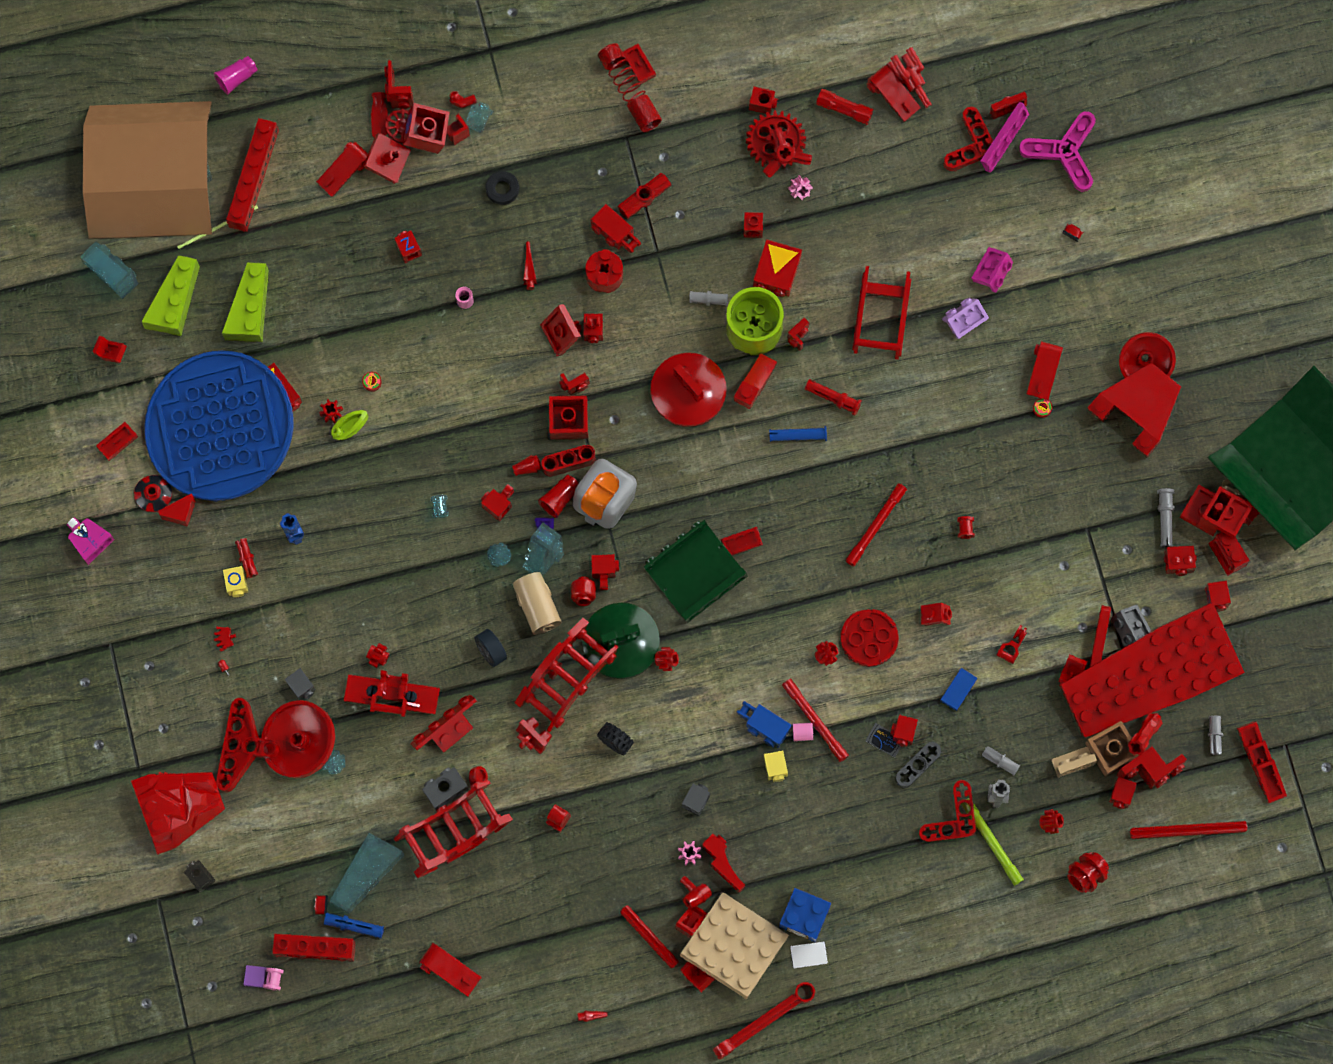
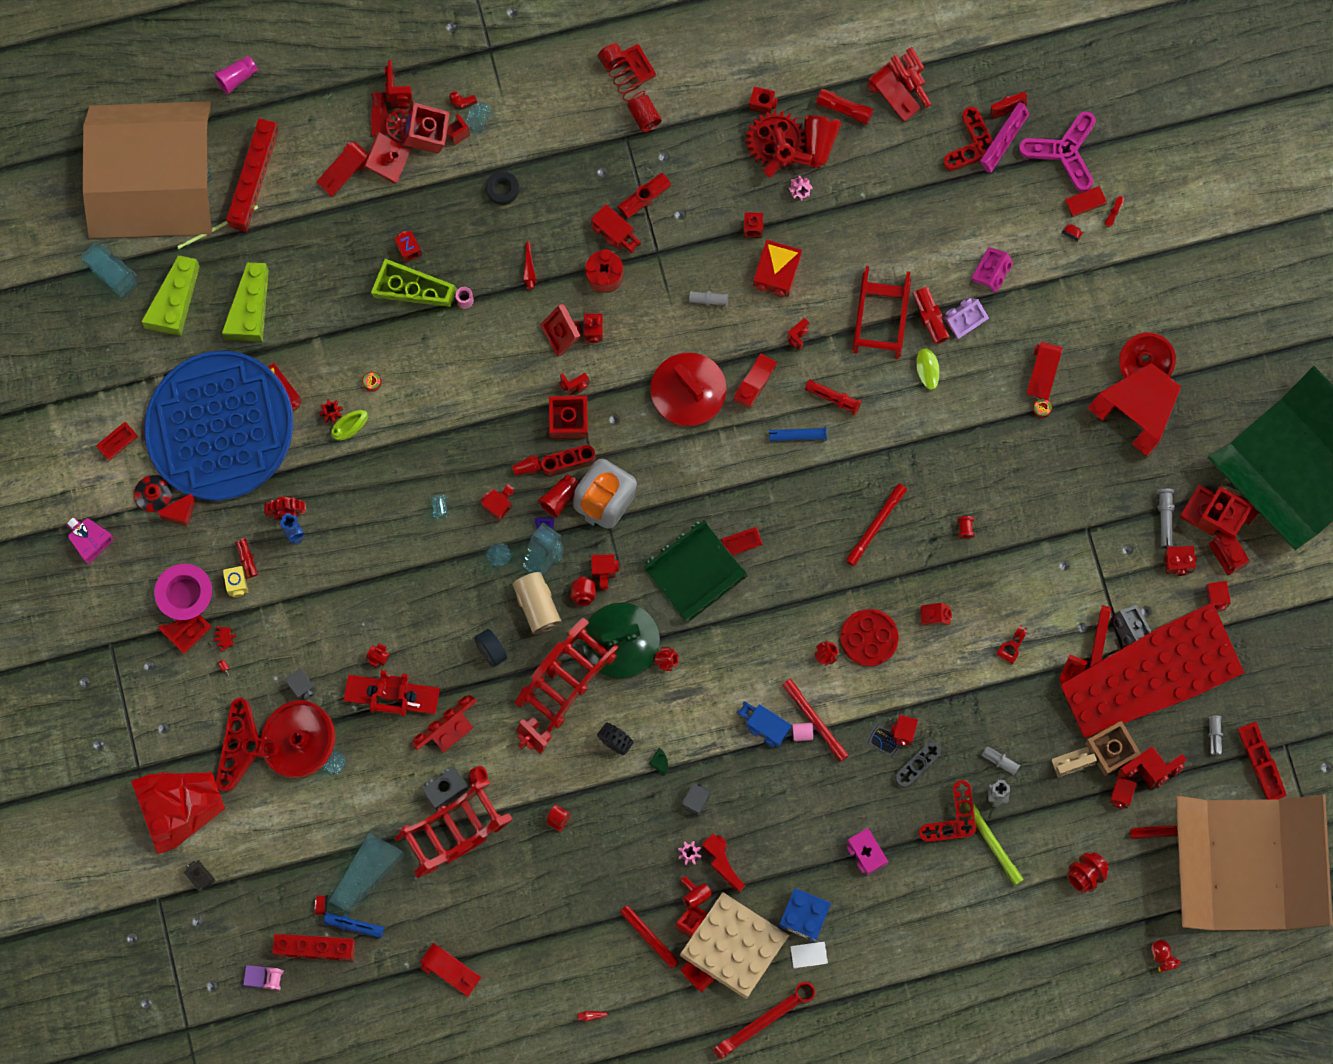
(109, 350): red bracket -> none
(183, 591): none -> dark pink hose
(186, 633): none -> red wing
(284, 505): none -> red gear
(409, 285): none -> lime wedge
(659, 761): none -> dark green tile
(754, 306): lime brick -> none
(775, 766): light yellow brick -> none
(820, 138): none -> red cone
(876, 857): none -> dark pink brick
(928, 368): none -> lime arm
(930, 315): none -> red piece
(958, 689): blue tile -> none
(1051, 821): red gear -> none
(1085, 201): none -> red tile
(1114, 211): none -> red piece
(1141, 739): red axle -> none
(1162, 954): none -> red animal
(1254, 863): none -> medium nougat piece

